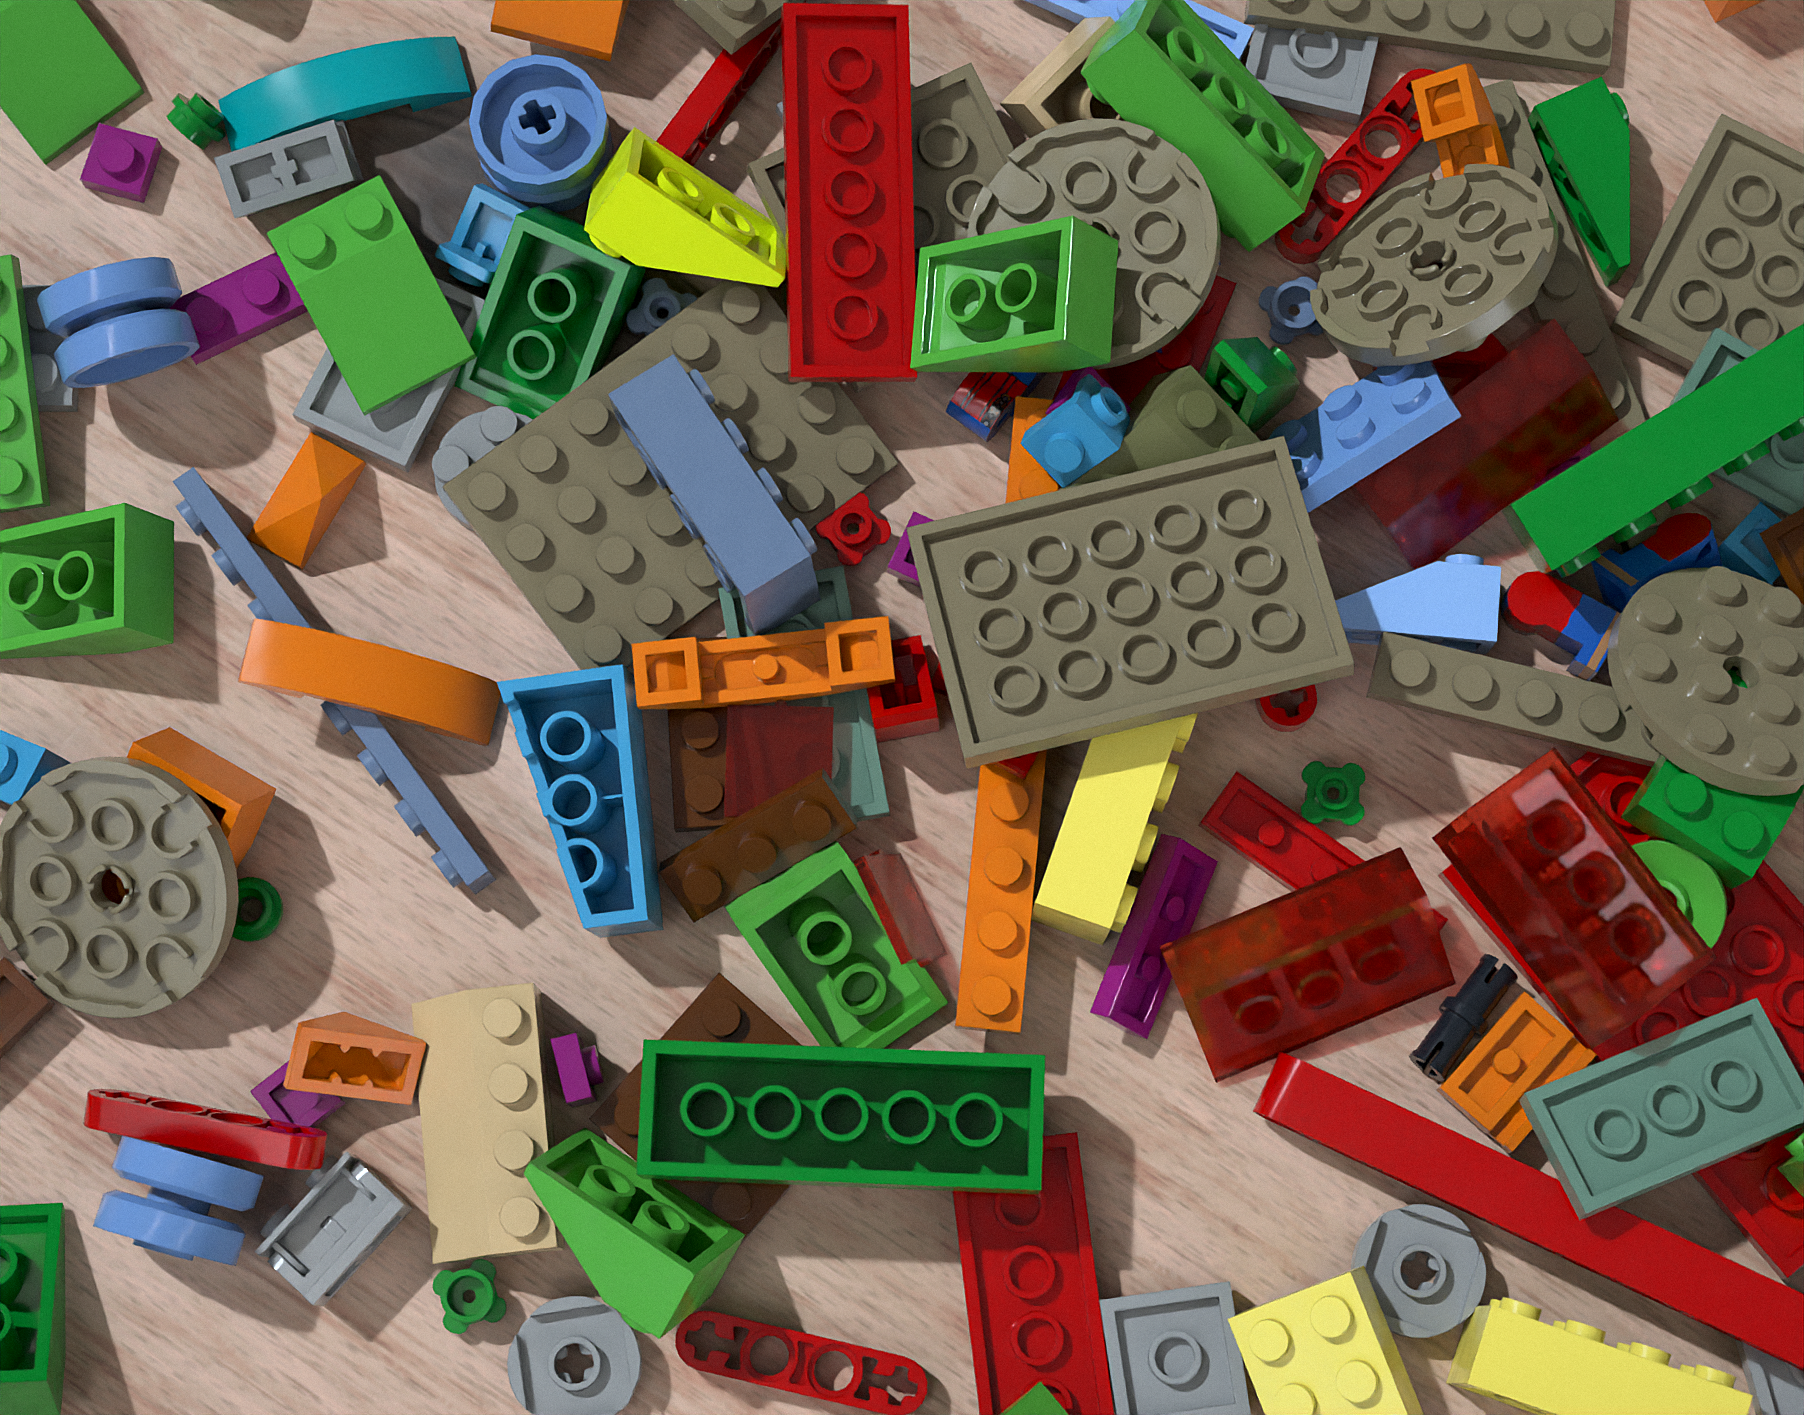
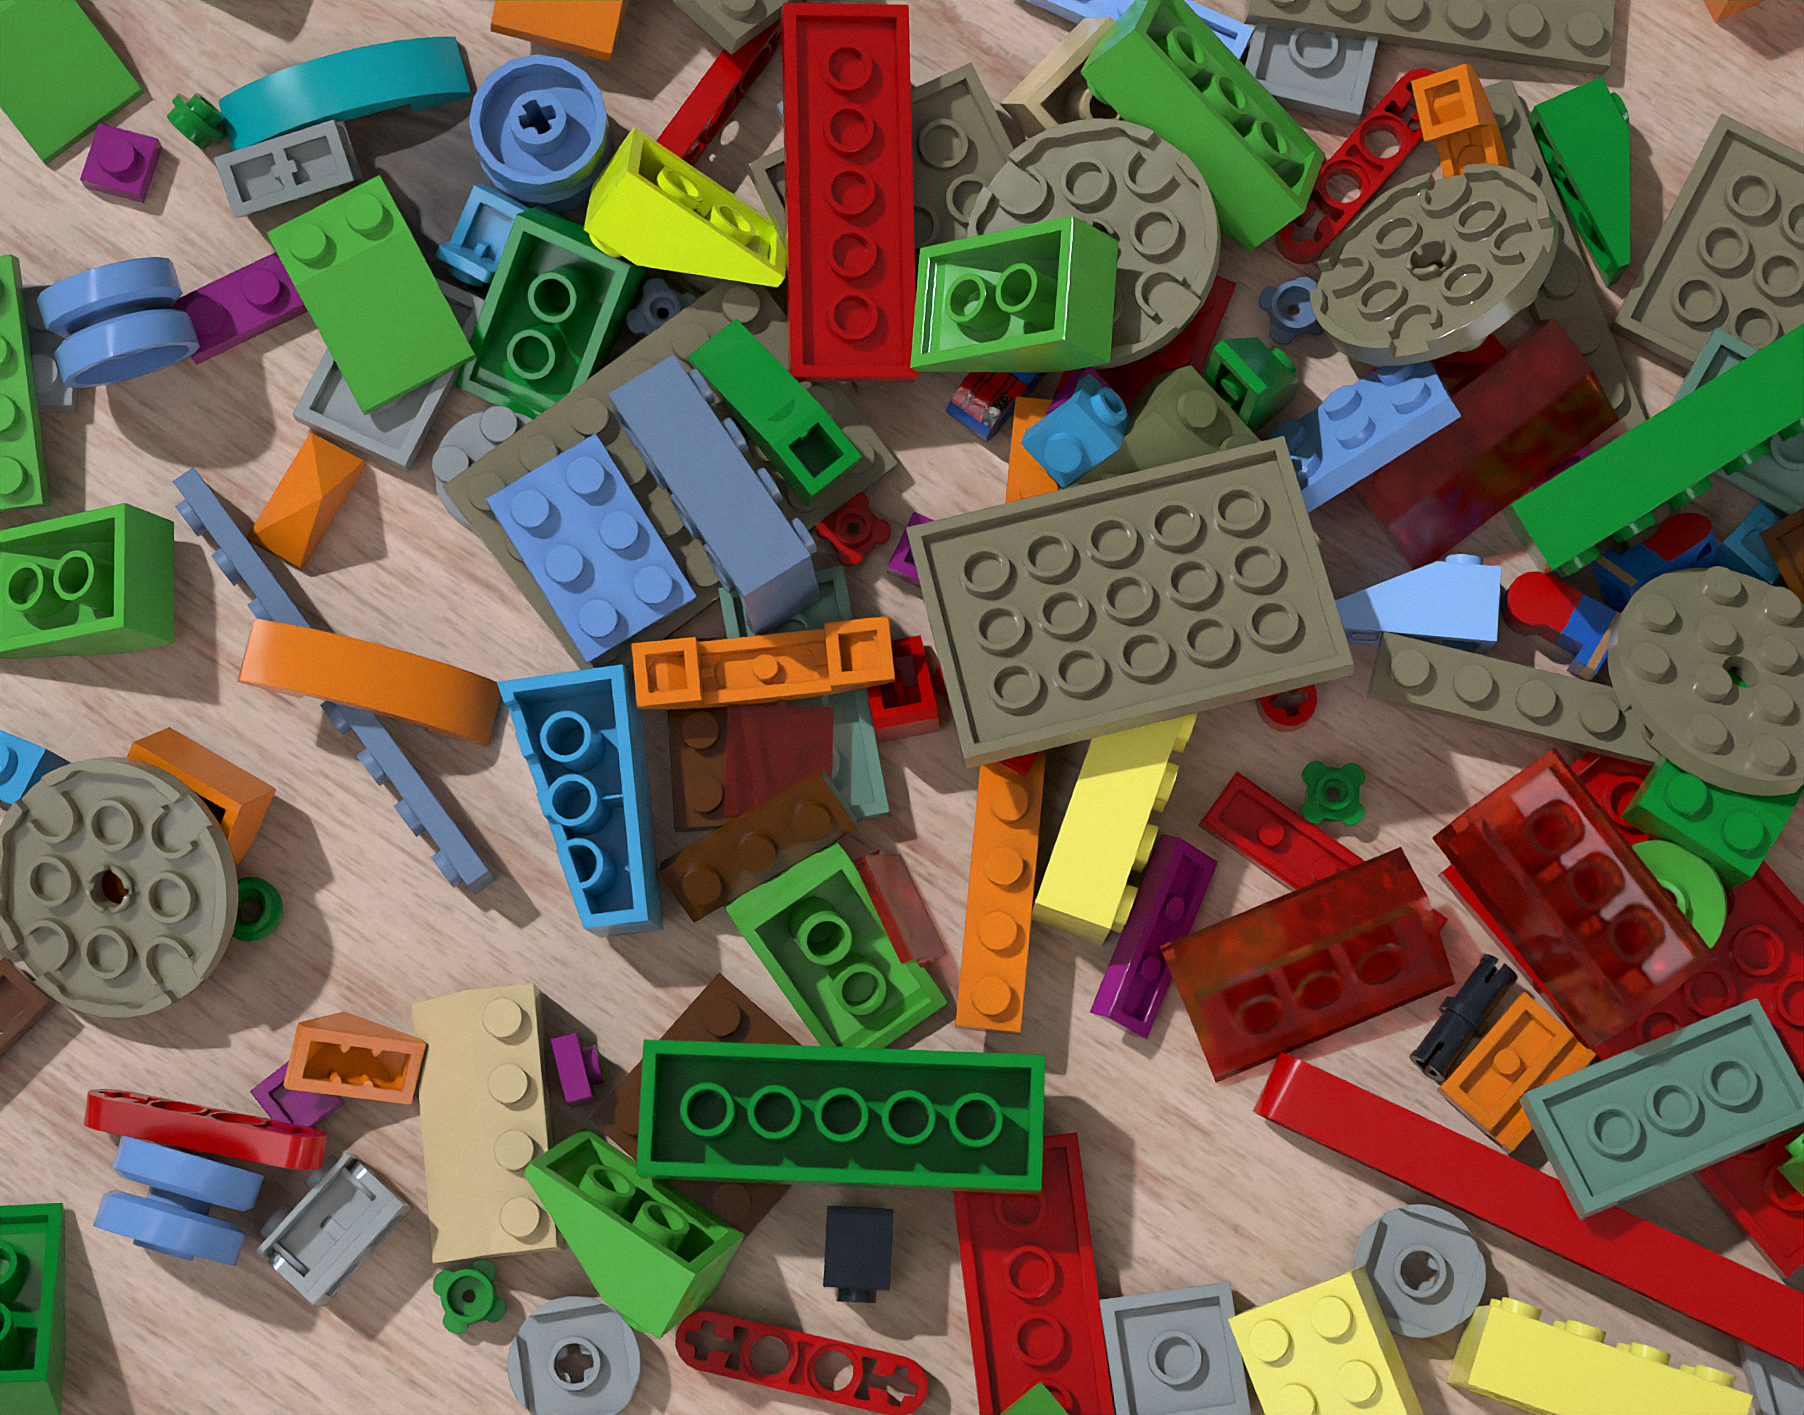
(591, 548): none -> medium blue plate
(775, 412): none -> green slope
(858, 1252): none -> black brick

